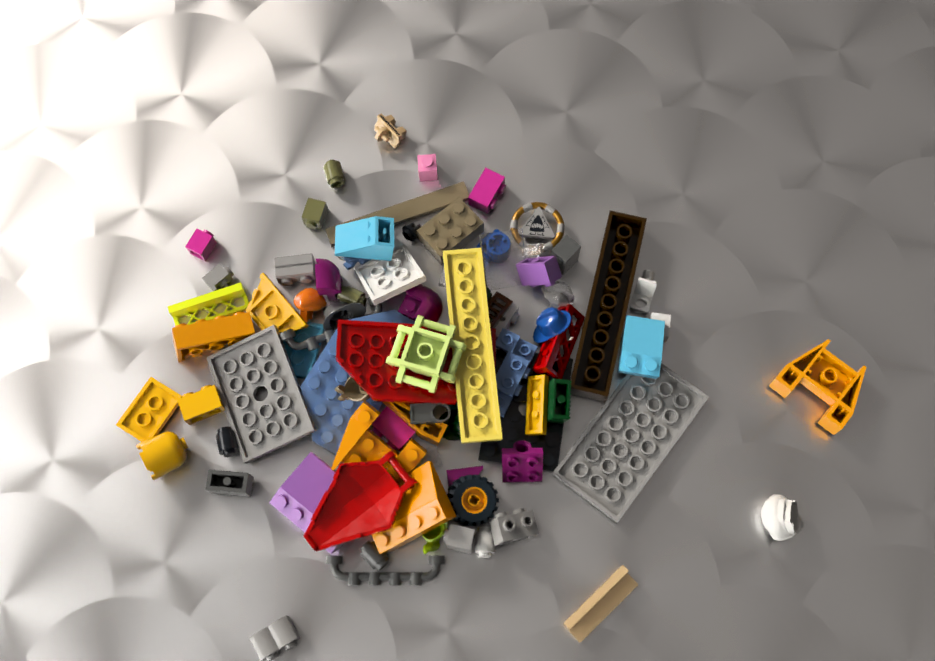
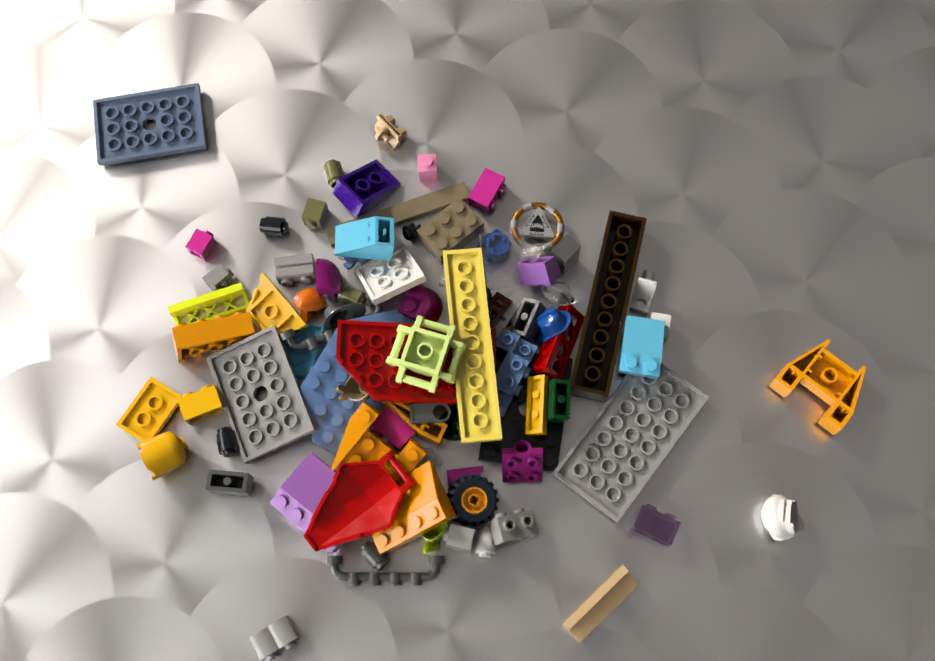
(122, 118): none -> sand blue plate
(274, 226): none -> black brick
(365, 188): none -> dark purple slope
(525, 319): none -> dark grey brick
(656, 525): none -> clear purple brick

